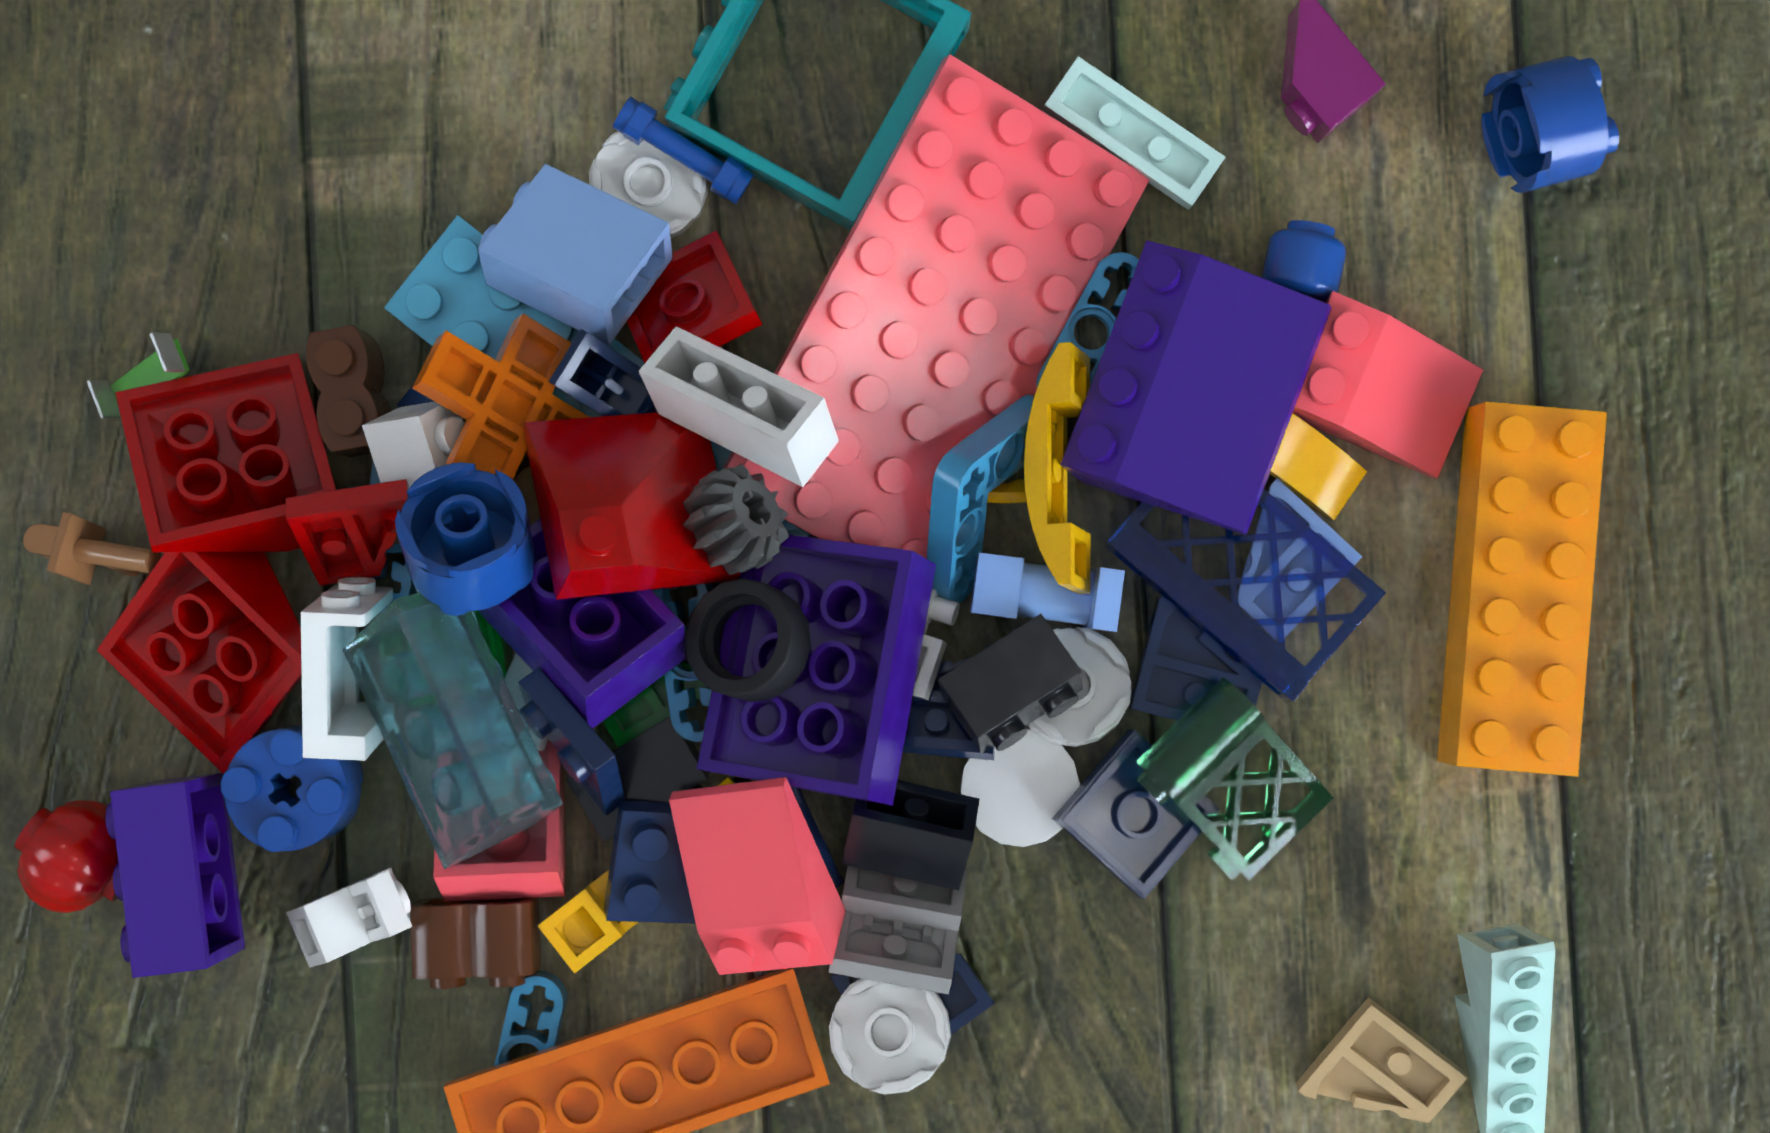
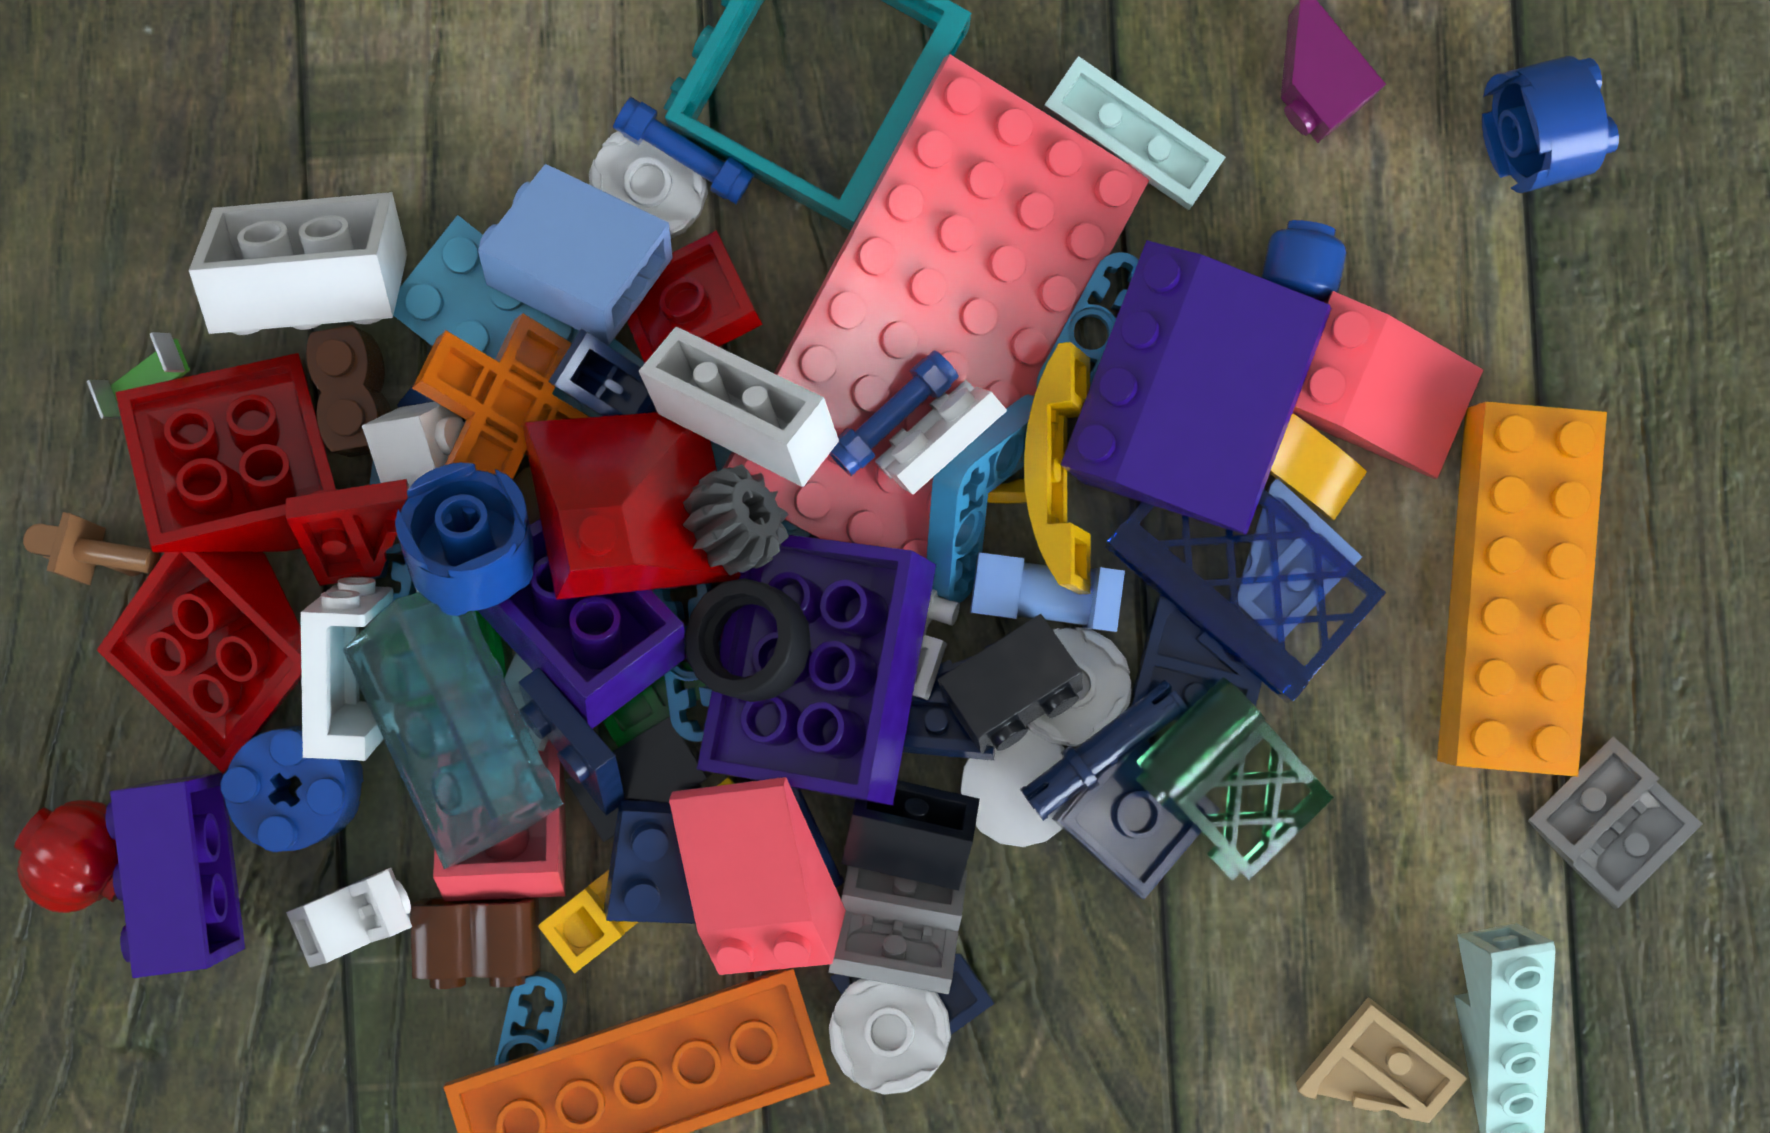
(299, 263): none -> white brick
(930, 378): none -> blue bar
(939, 435): none -> white plate
(1103, 750): none -> dark blue pin
(1614, 823): none -> light grey slope

